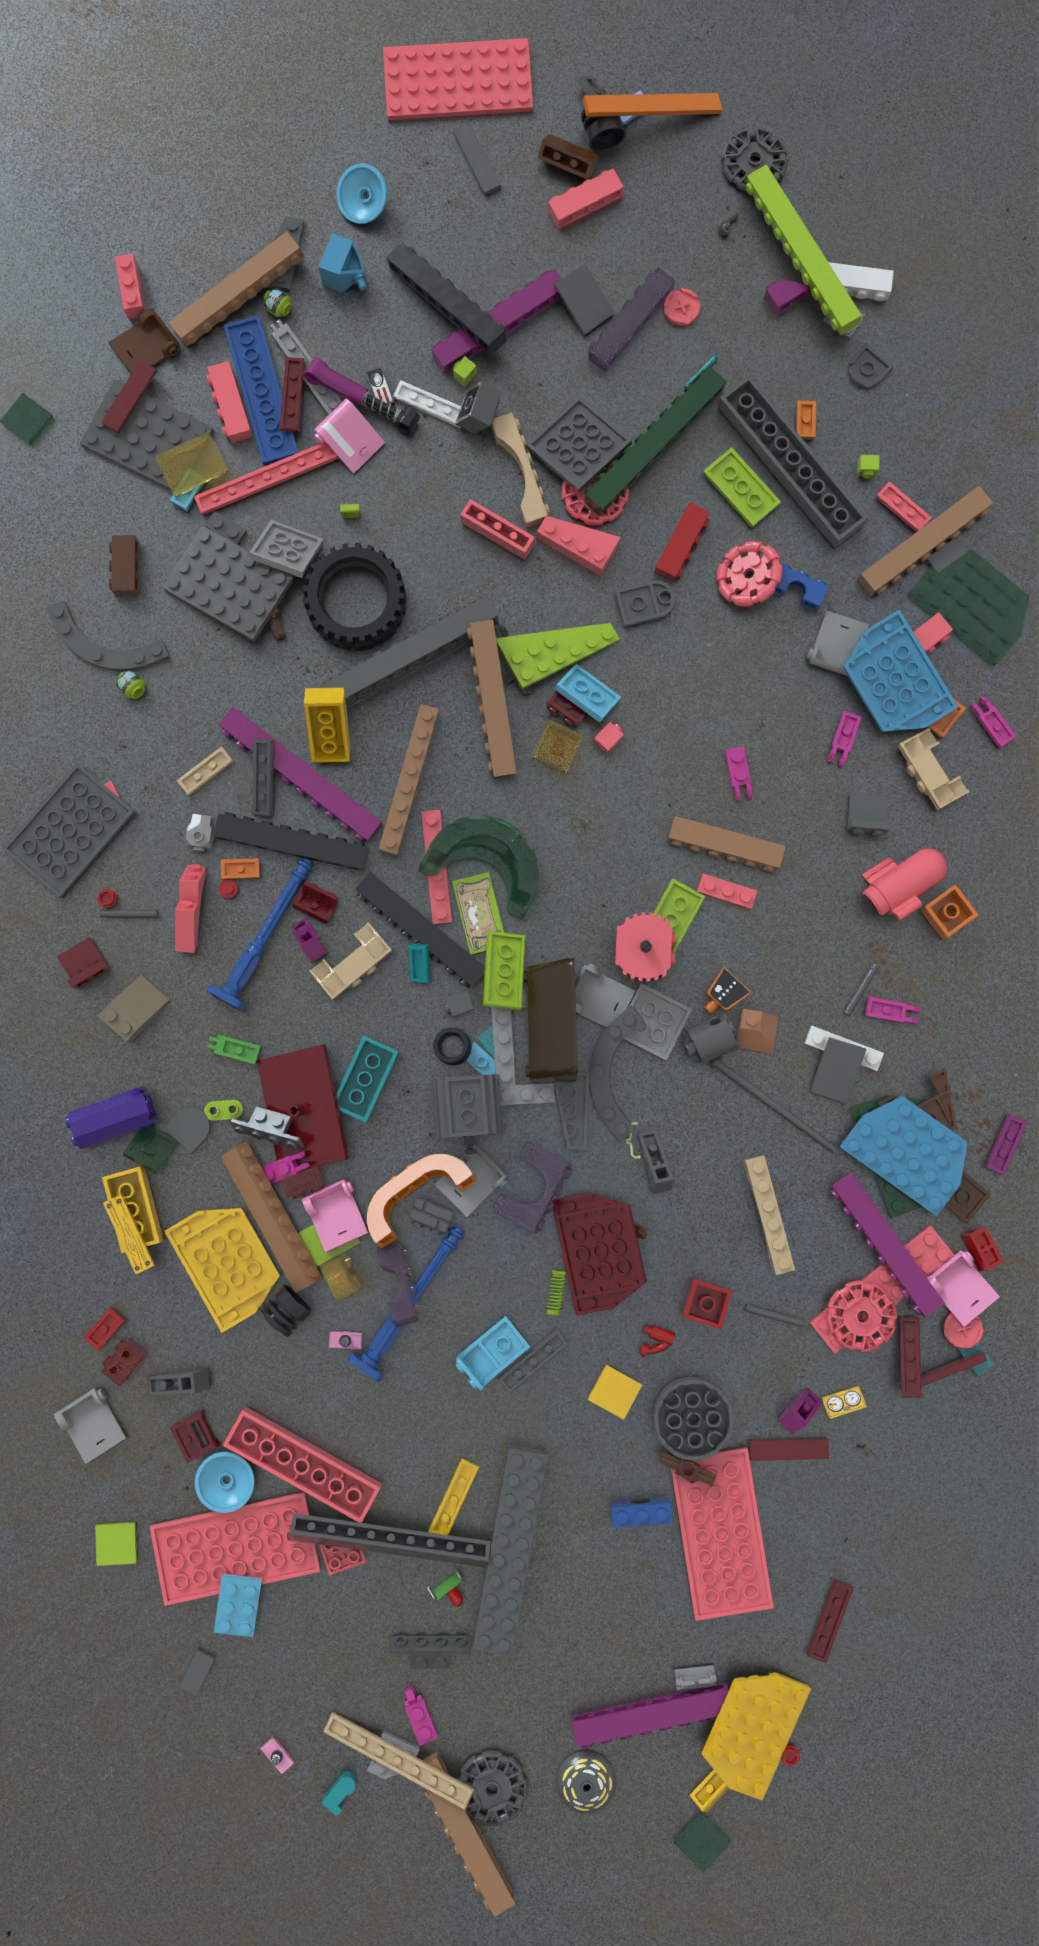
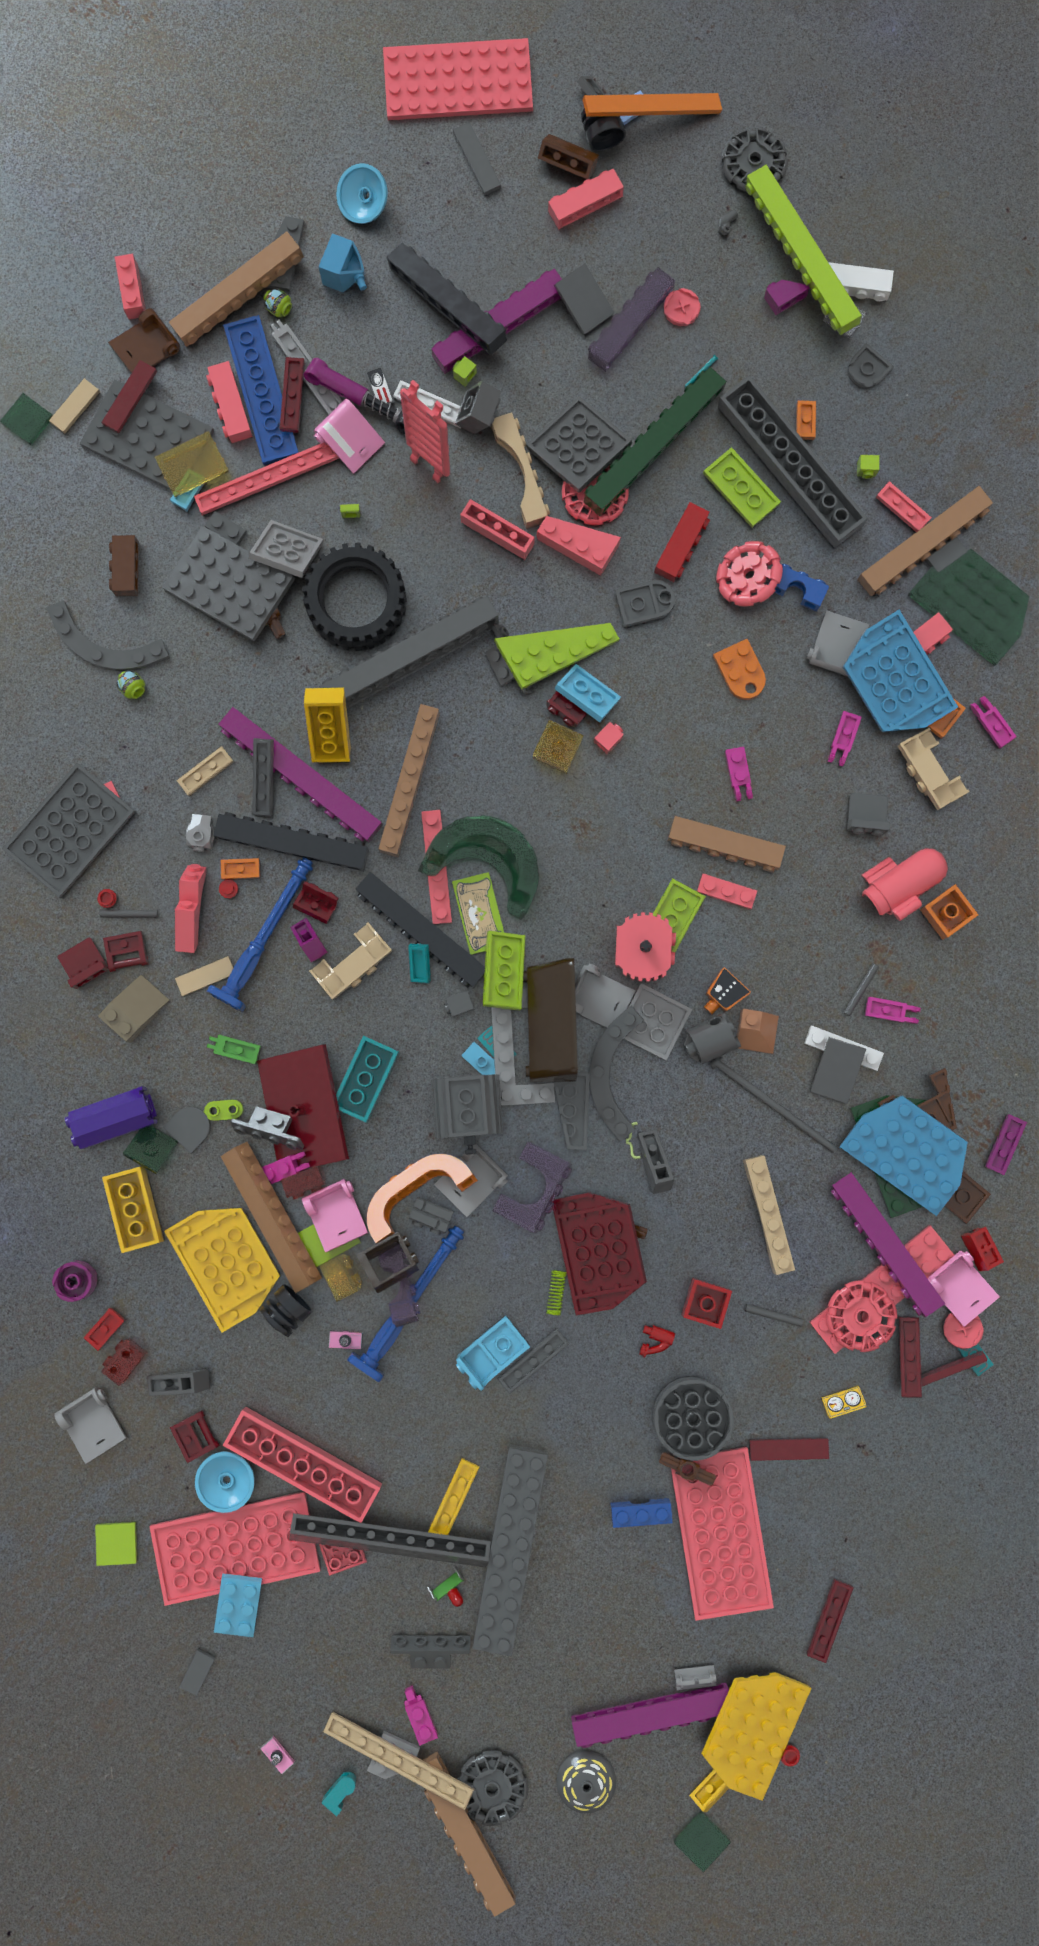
(64, 1285): none -> magenta brick
(74, 406): none -> tan tile
(125, 944): none -> dark red plate
(128, 1234): yellow tile -> none
(204, 976): none -> tan tile
(380, 1248): none -> dark brown window
(425, 431): none -> coral bar
(442, 1035): black tyre -> none
(493, 698): medium nougat brick -> none
(614, 1391): yellow piece -> none
(740, 668): none -> orange plate
(800, 1411): magenta slope -> none

